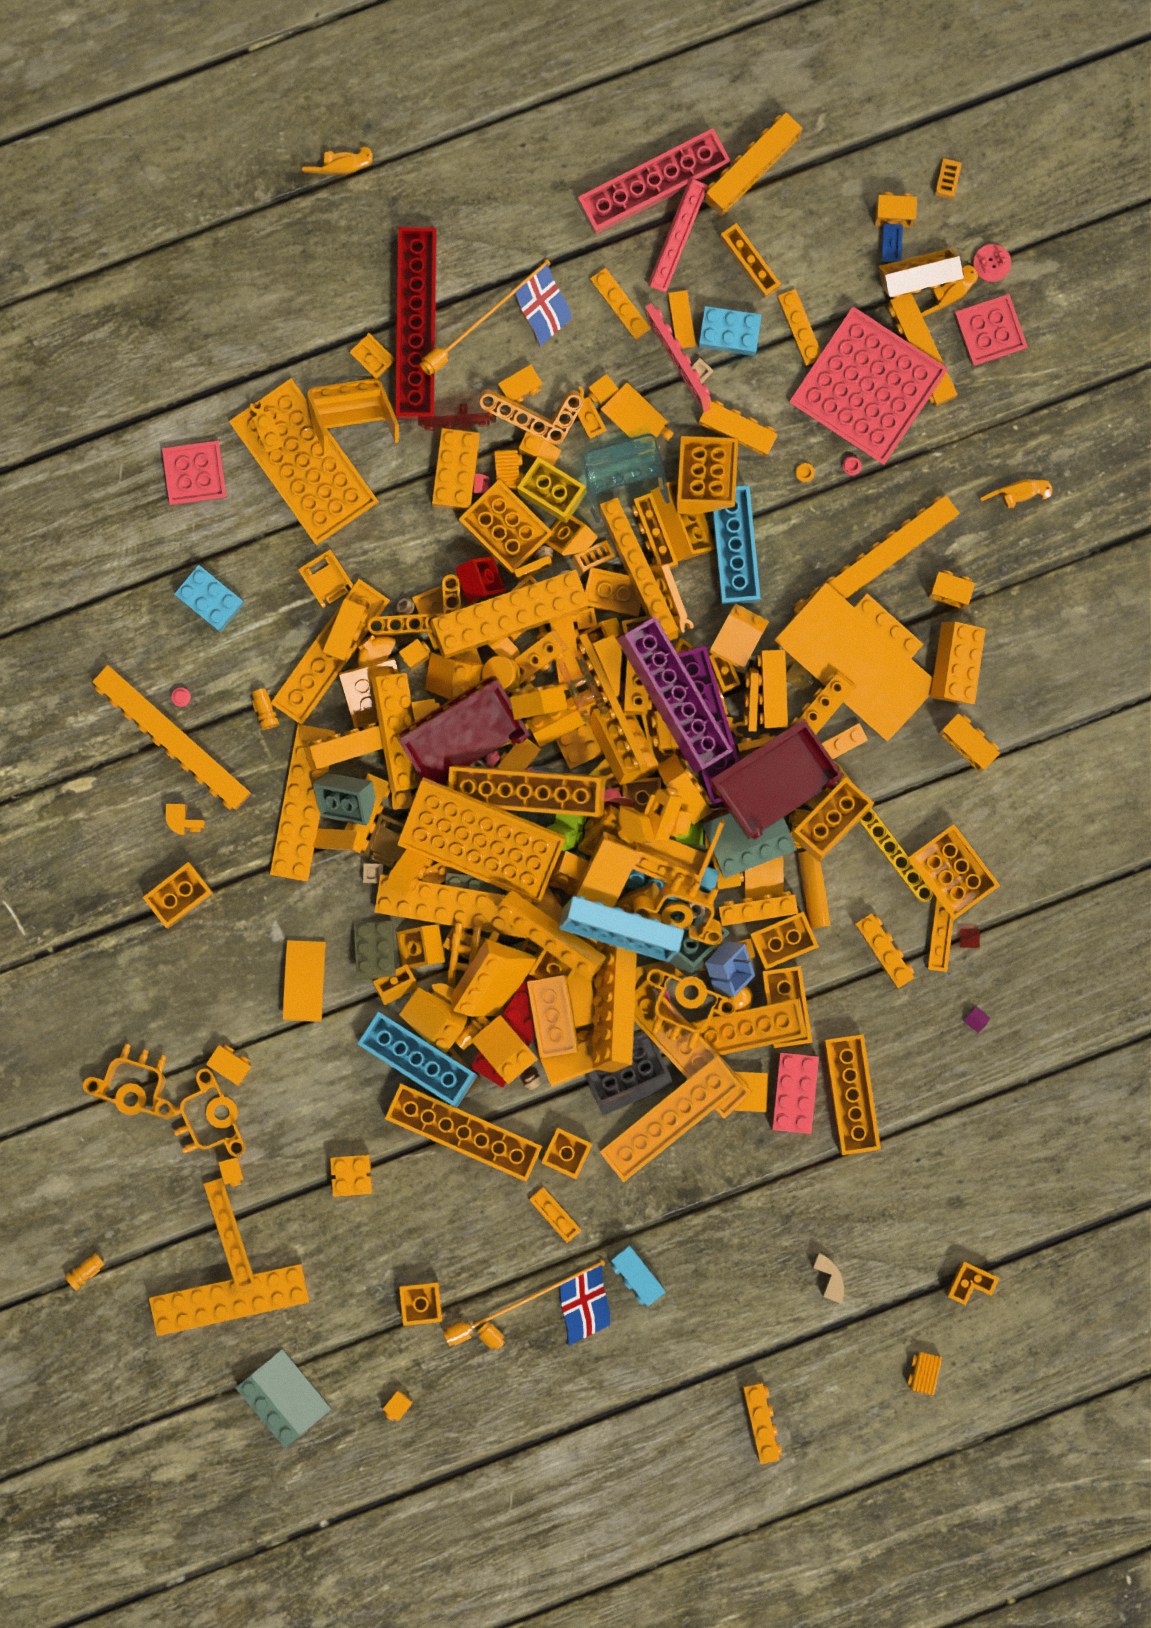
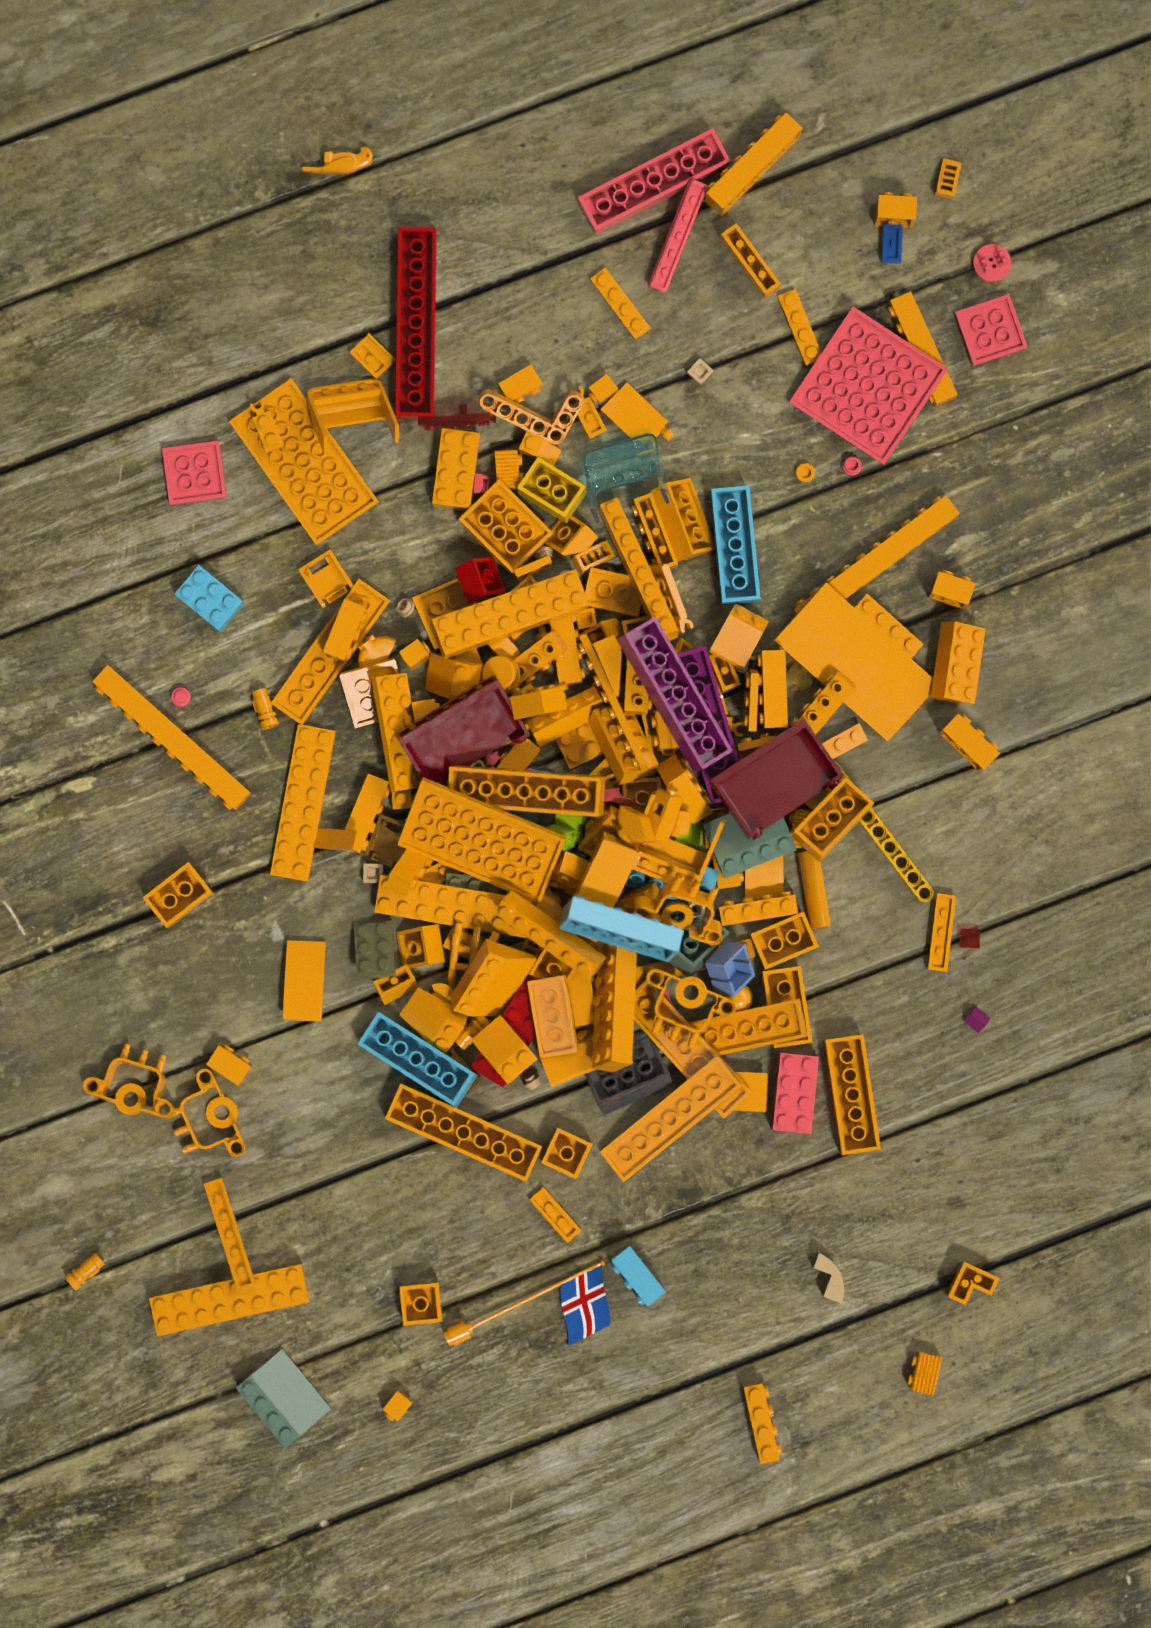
(177, 820): light orange brick -> none
(231, 1171): light orange brick -> none
(343, 748): light orange brick -> none
(345, 798): sand green slope -> none
(351, 1175): light orange piece -> none
(422, 618): light orange beam -> none
(491, 1336): light orange brick -> none
(540, 304): flag -> none
(586, 678): clear yellow piece -> none
(681, 361): coral plate -> none
(682, 318): light orange tile -> none
(706, 474): light orange slope -> none
(730, 331): medium azure brick -> none
(732, 425): light orange brick -> none
(885, 953): light orange brick -> none
(921, 272): brick -> none
(953, 292): light orange animal -> none
(953, 871): light orange slope -> none
(1022, 491): light orange animal -> none

